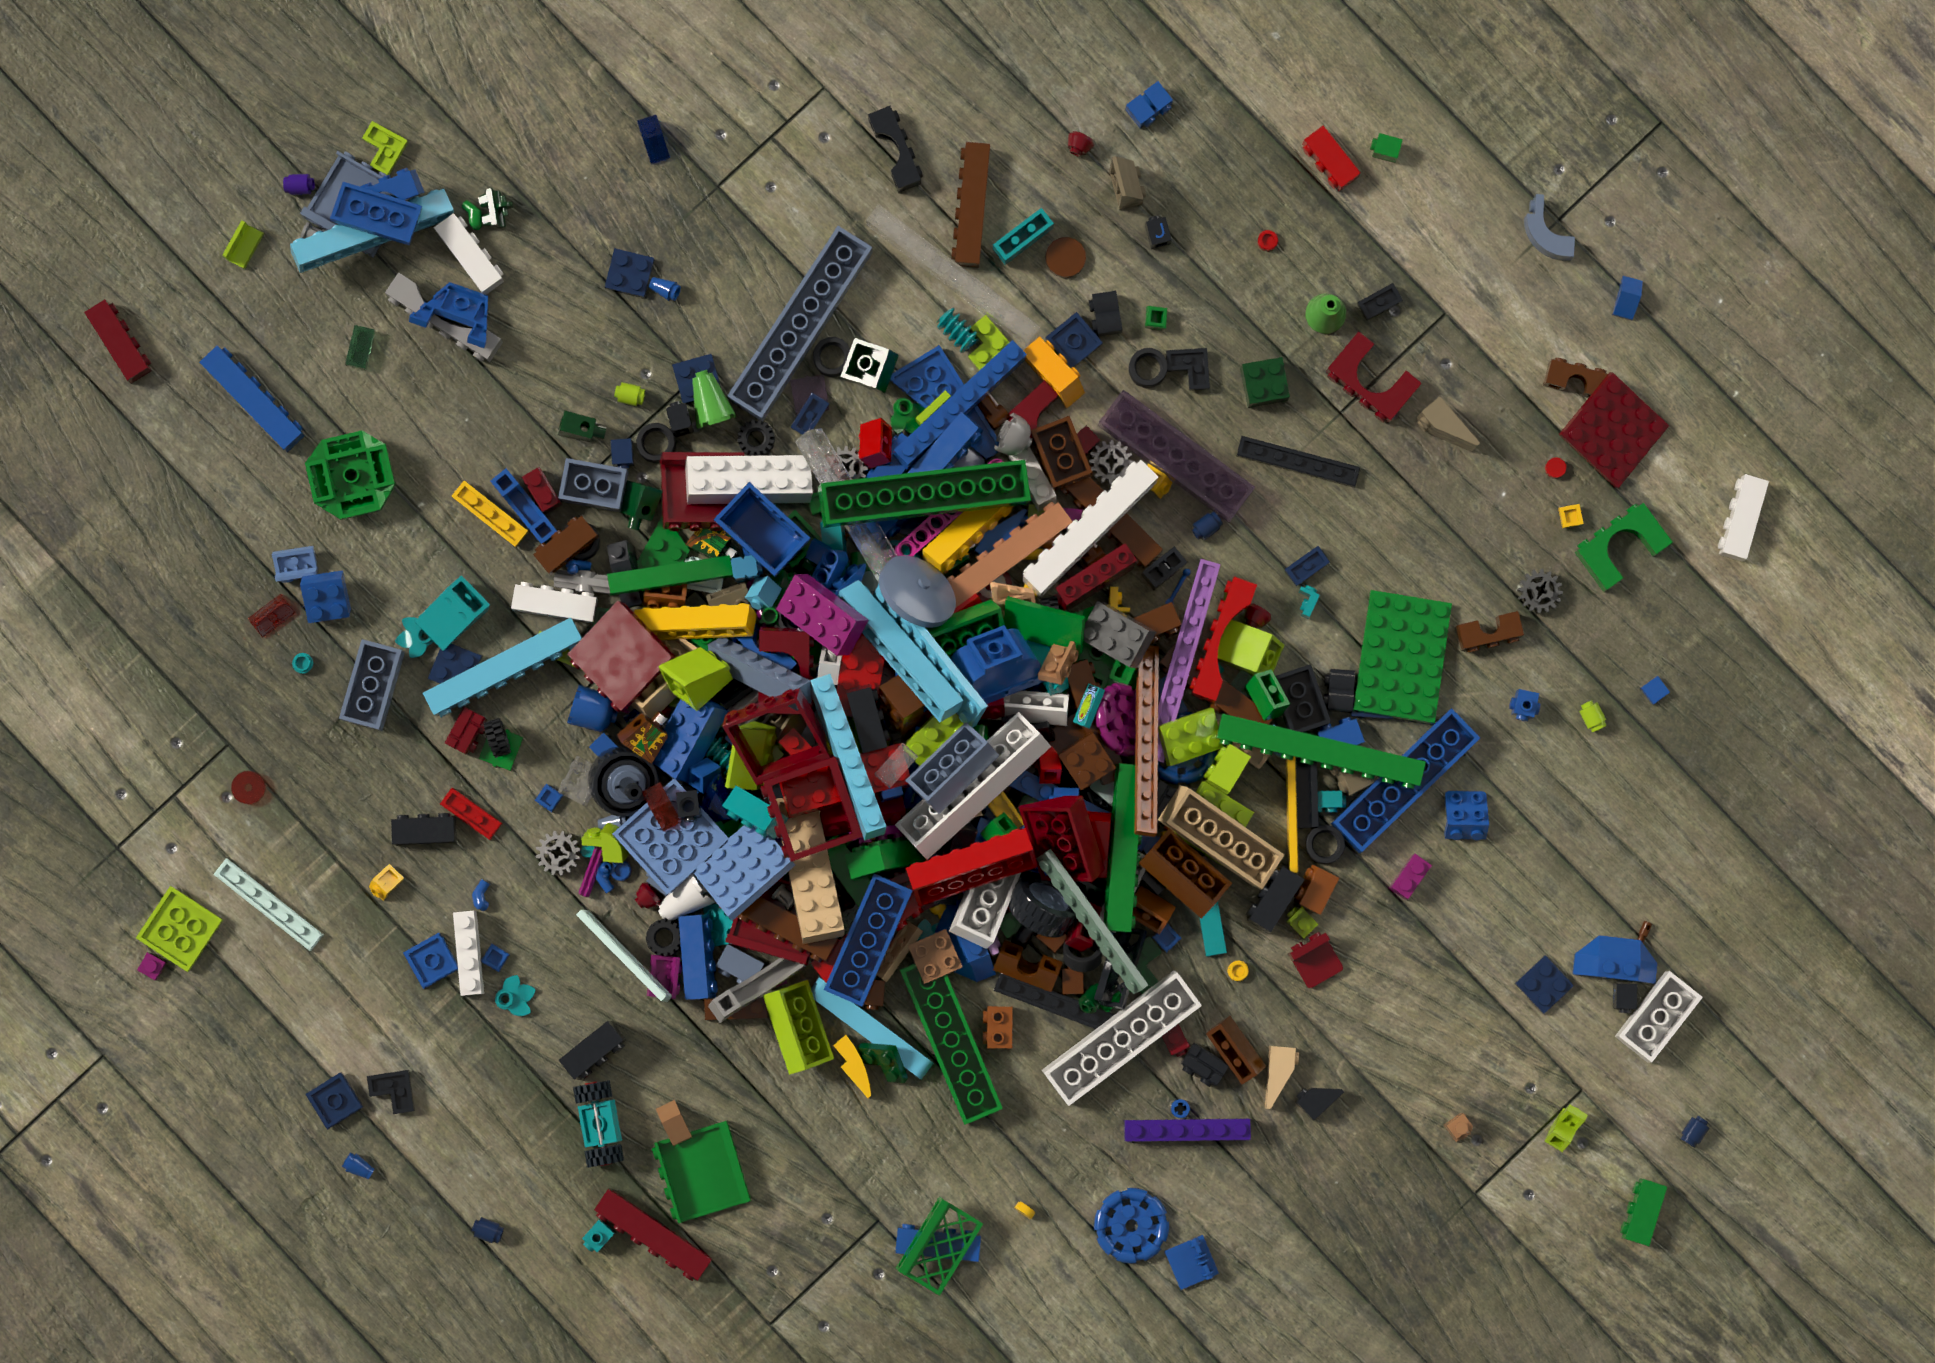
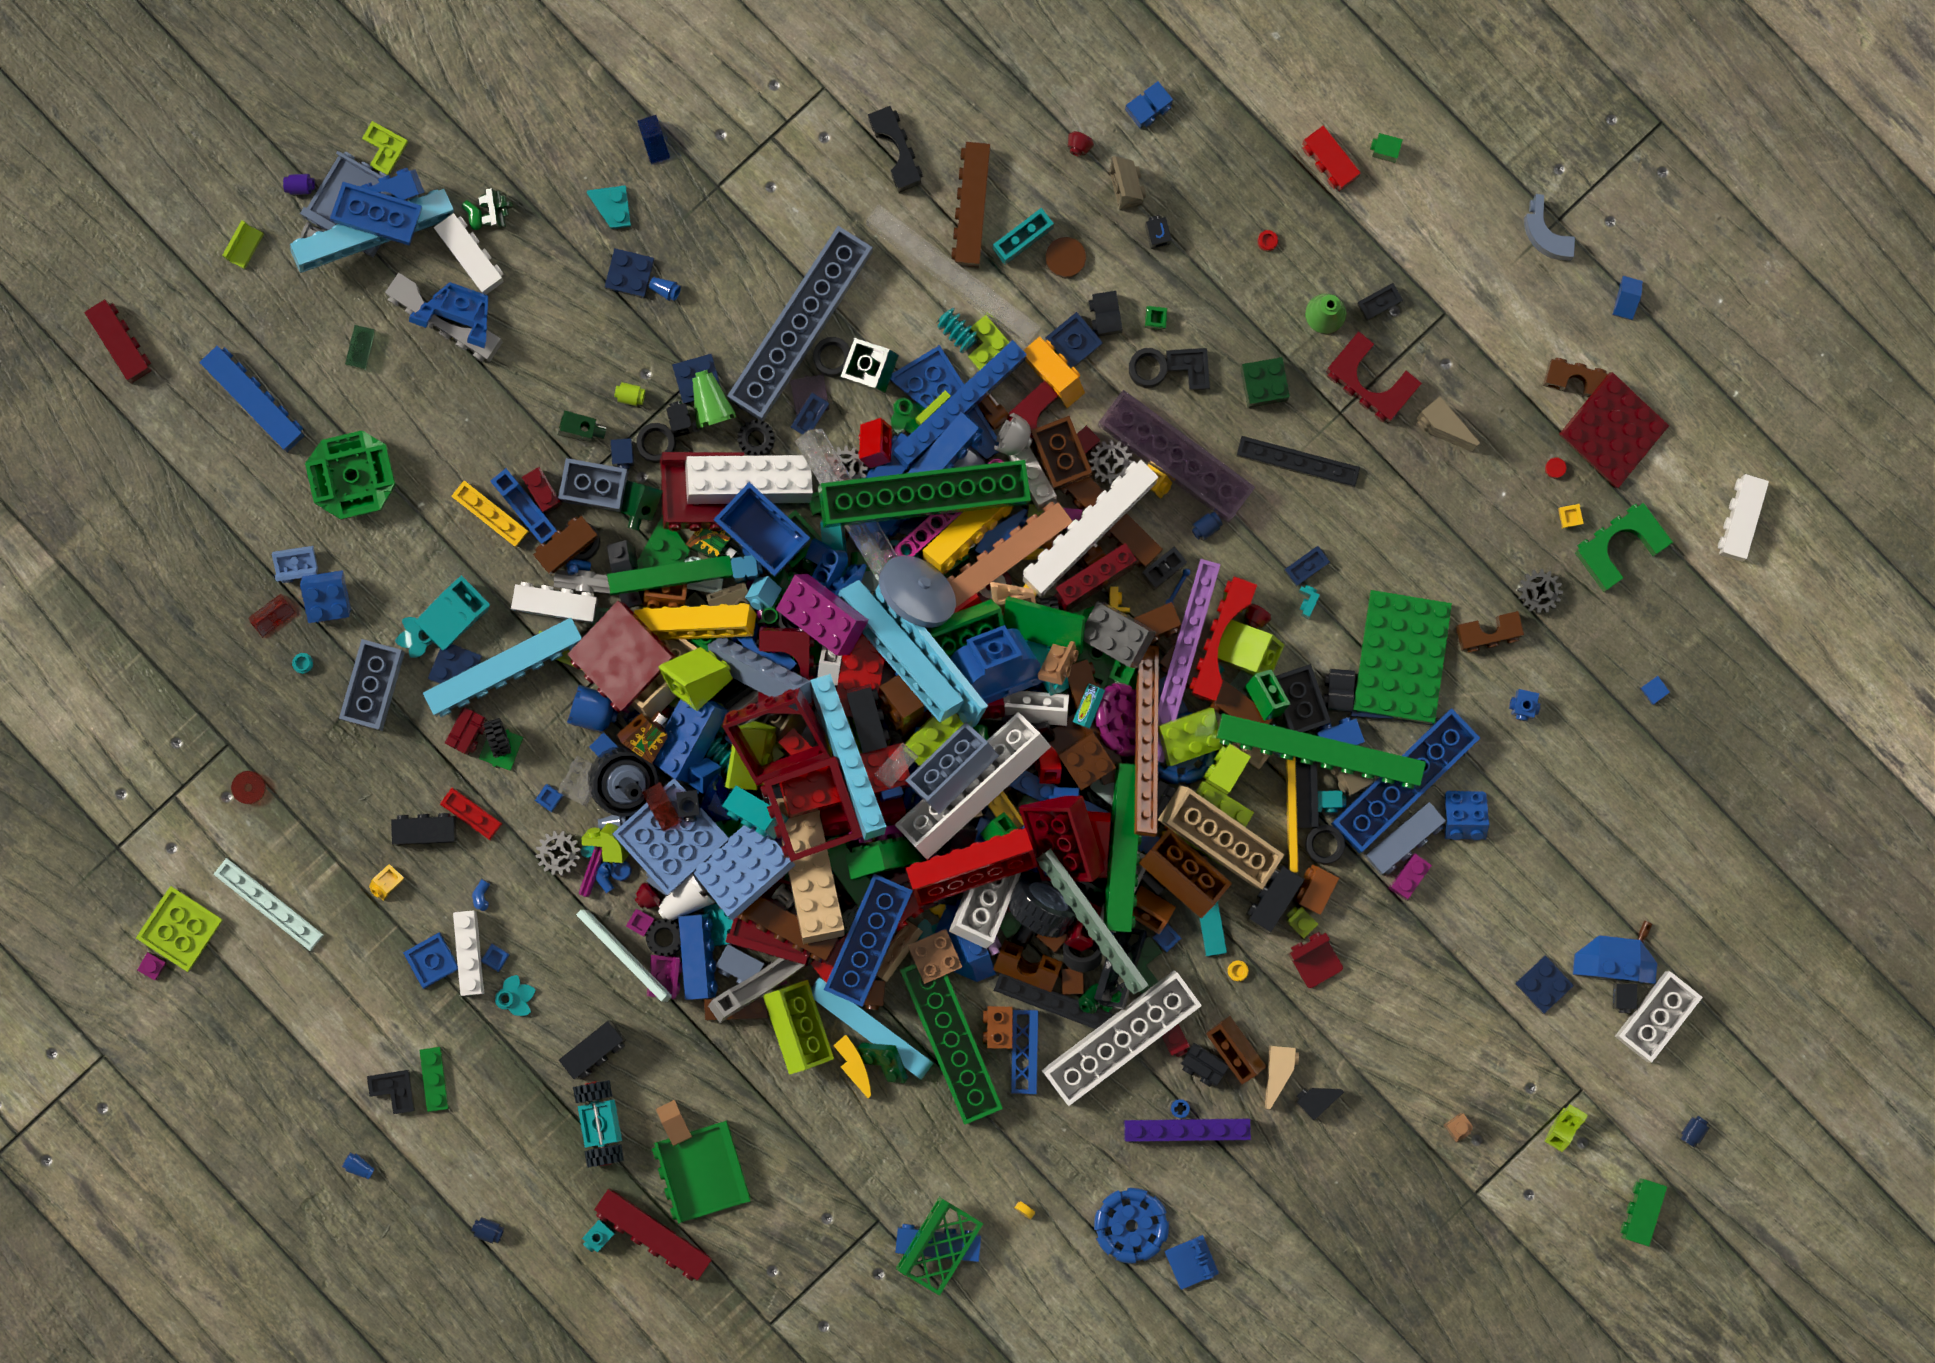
(334, 1100): dark blue plate -> none
(434, 1079): none -> green plate
(612, 205): none -> teal wing
(640, 922): none -> magenta plate
(1032, 1055): none -> blue fence
(1405, 838): none -> sand blue brick
(1592, 716): lime brick -> none

